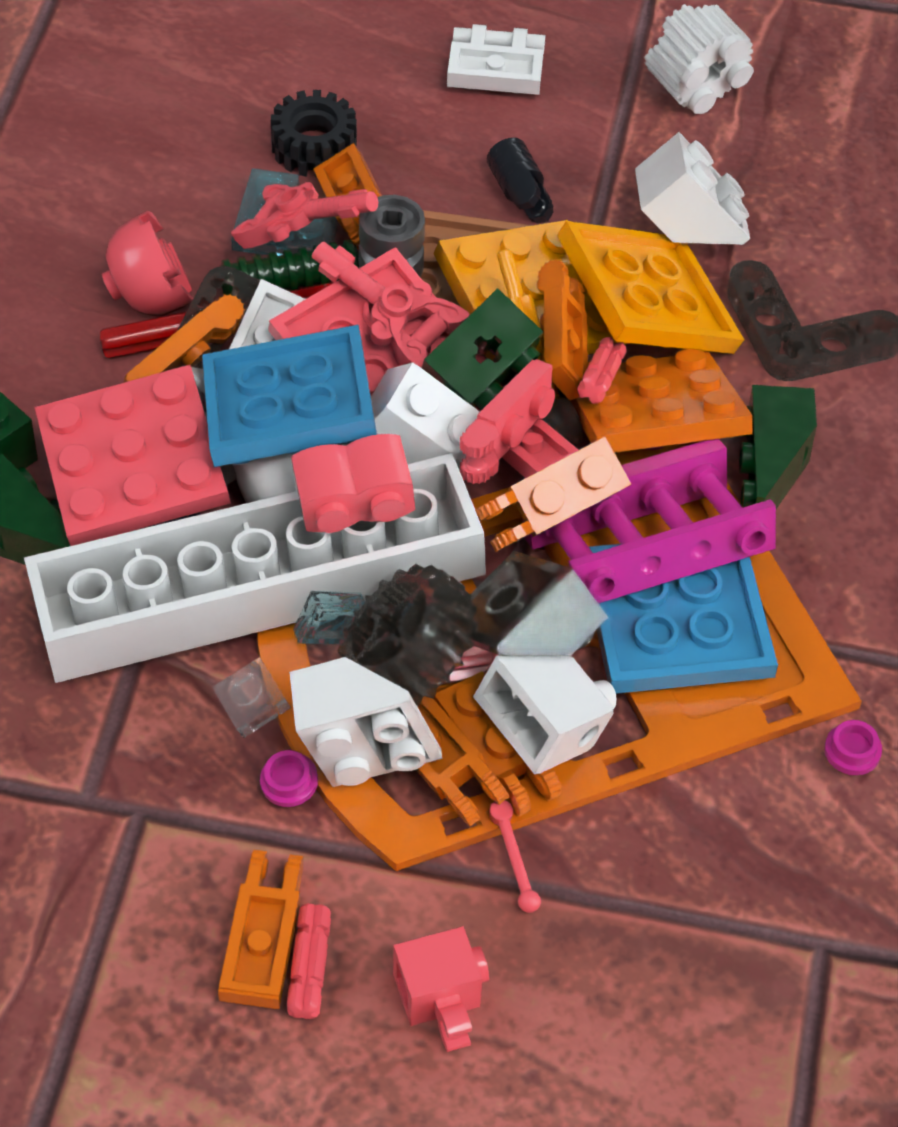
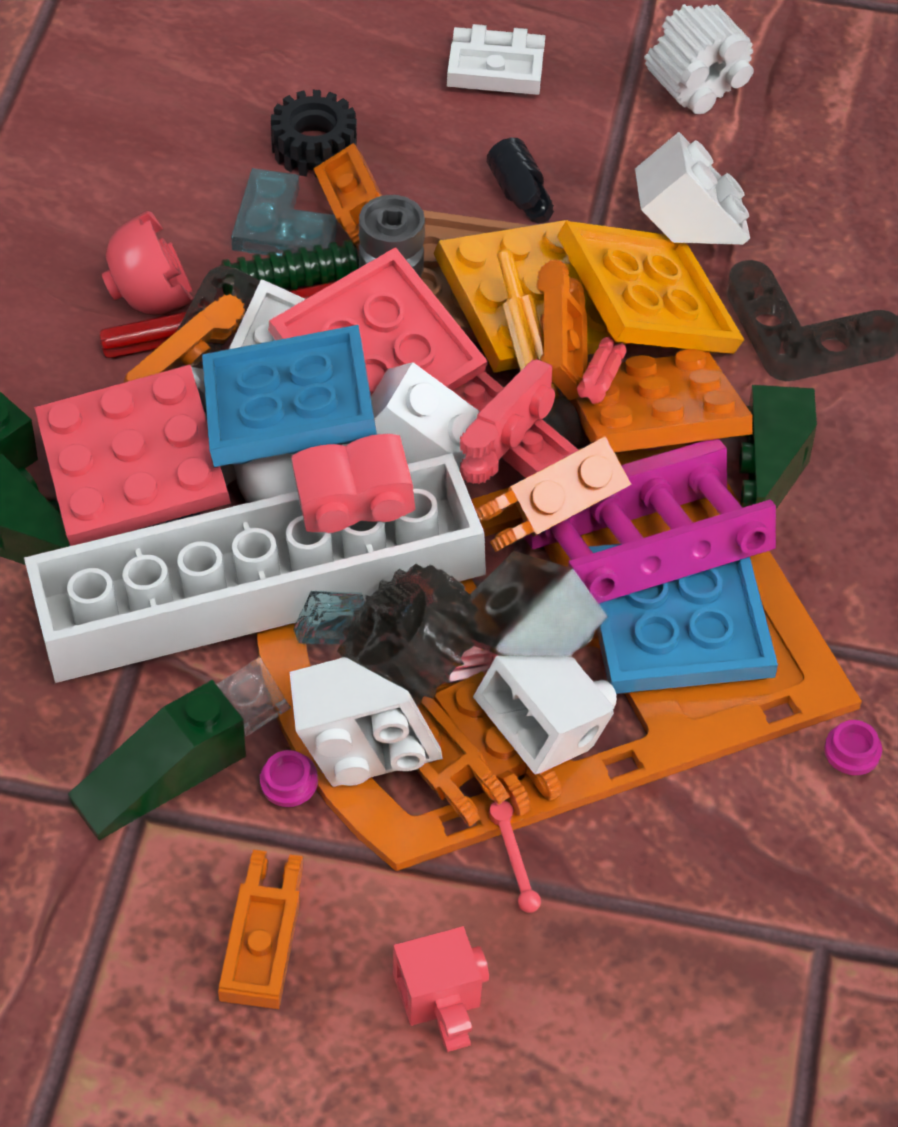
(162, 760): none -> dark green slope
(296, 207): coral piece -> none
(309, 961): coral axle -> none
(393, 306): coral piece -> none
(492, 327): dark green brick -> none

